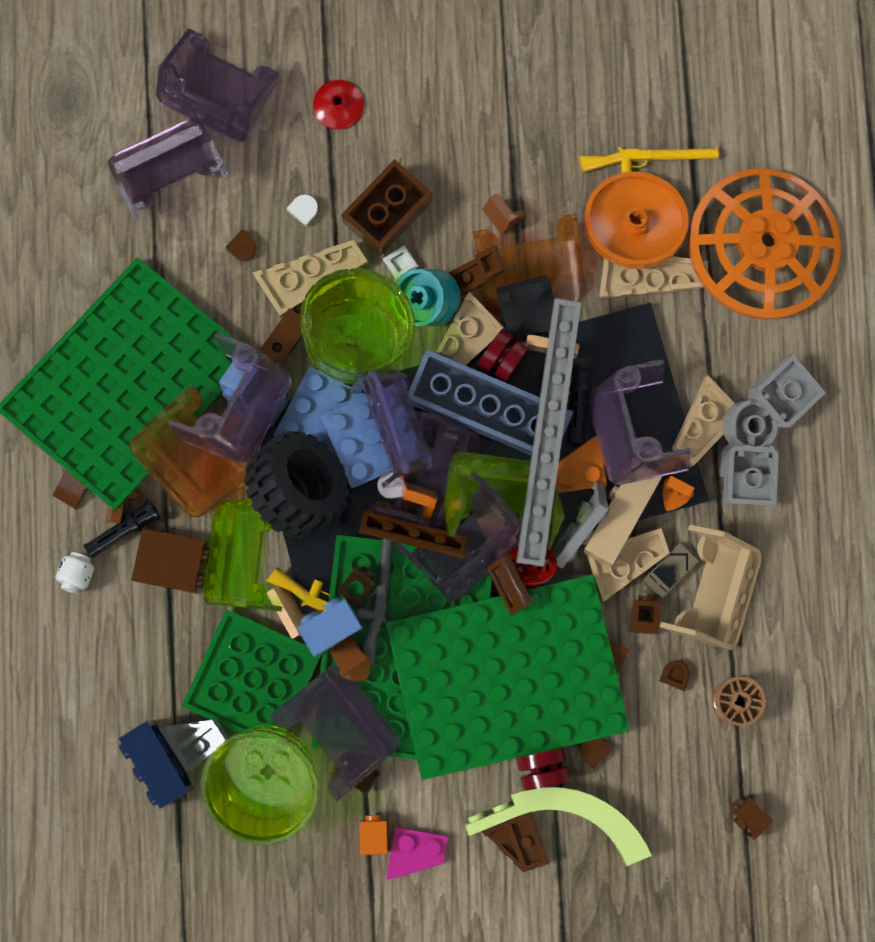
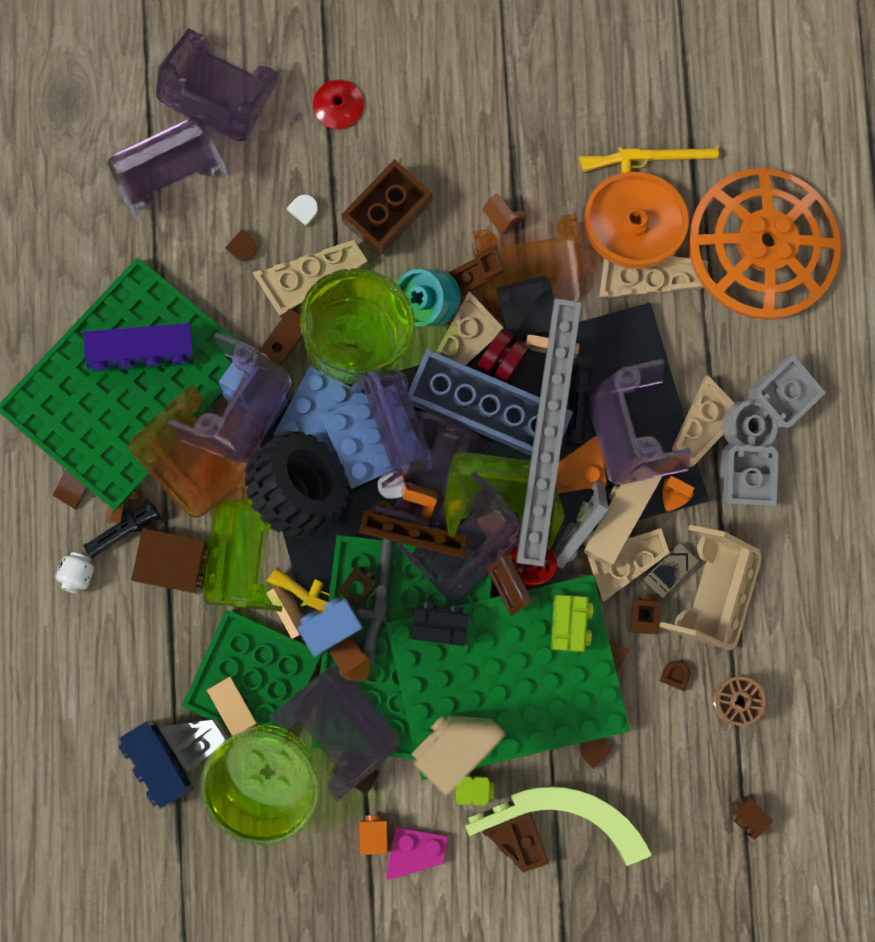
(138, 346): none -> dark purple brick
(231, 706): none -> light nougat tile
(400, 262): white tile -> none
(440, 625): none -> black brick
(455, 749): none -> tan windscreen
(474, 790): none -> lime brick
(543, 769): dark red wheel -> none
(570, 623): none -> lime brick

